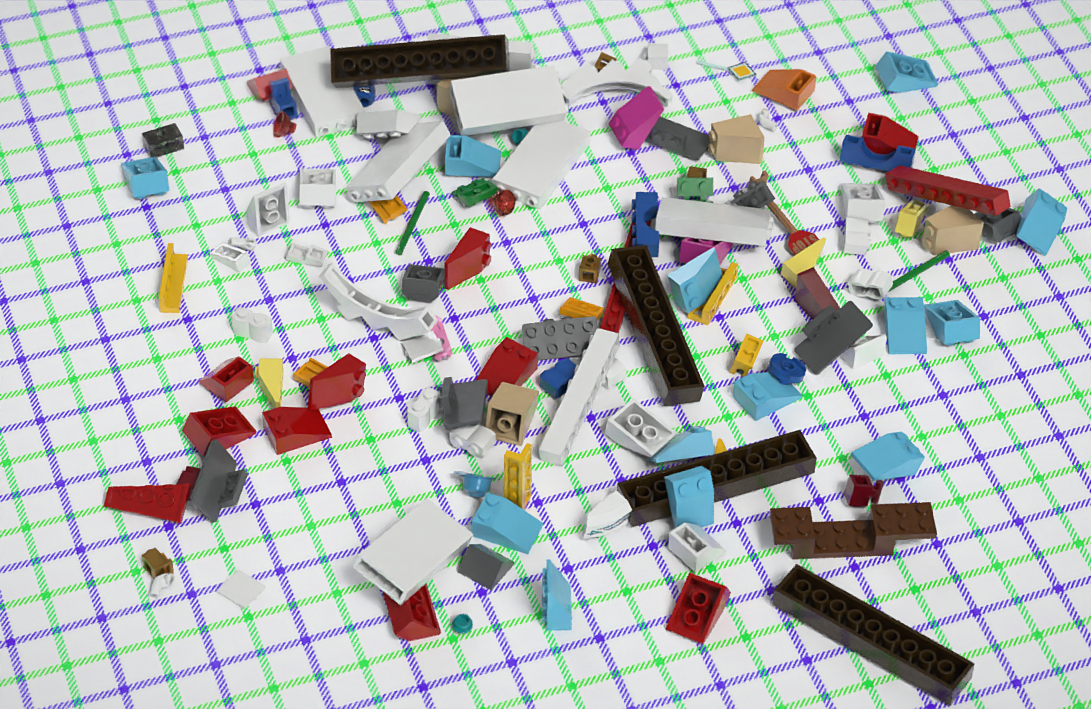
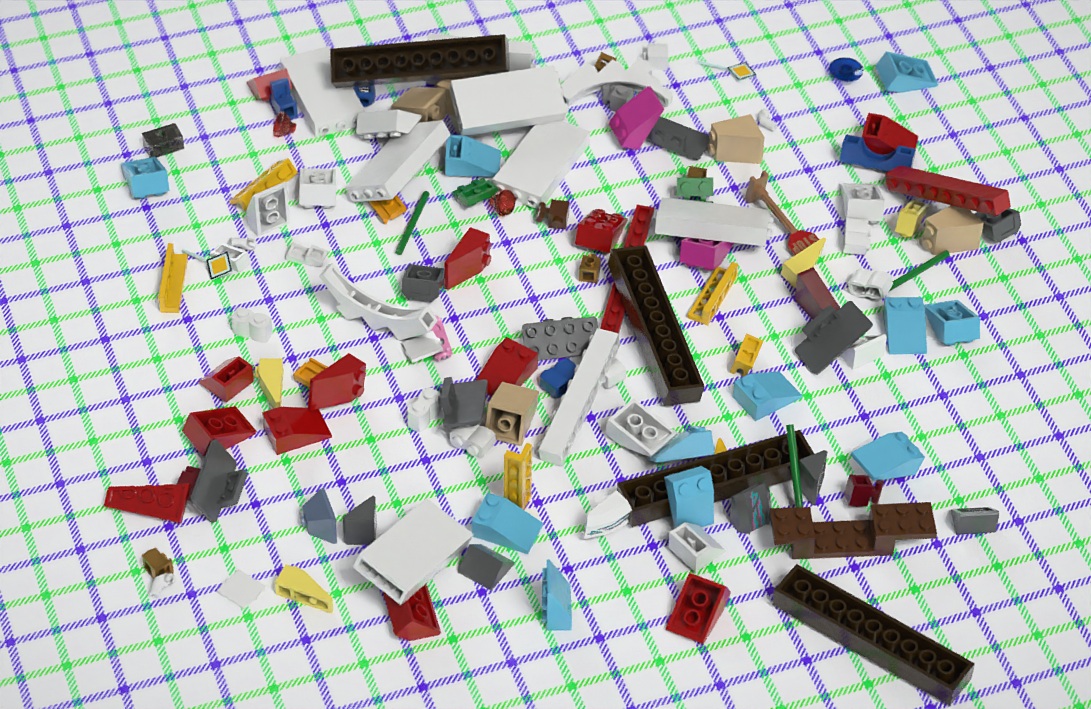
(218, 265): none -> piece
(276, 174): none -> yellow fence
(301, 587): none -> light yellow slope
(319, 517): none -> sand blue slope
(361, 523): none -> dark grey slope
(424, 101): none -> tan slope
(462, 623): teal plate -> none
(475, 484): dark azure piece -> none
(518, 135): teal plate -> none
(557, 213): none -> reddish brown brick
(577, 309): light orange plate -> none
(600, 230): none -> red slope
(617, 97): none -> light grey brick
(645, 209): blue arch -> none
(695, 280): medium azure slope -> none
(751, 508): none -> dark grey slope
(756, 196): dark grey bracket -> none
(786, 369): blue plate -> none
(787, 86): orange slope -> none
(794, 465): none -> green axle
(812, 475): none -> dark grey slope
(846, 69): none -> clear blue dish
(975, 520): none -> dark grey slope
(1041, 220): medium azure slope -> none

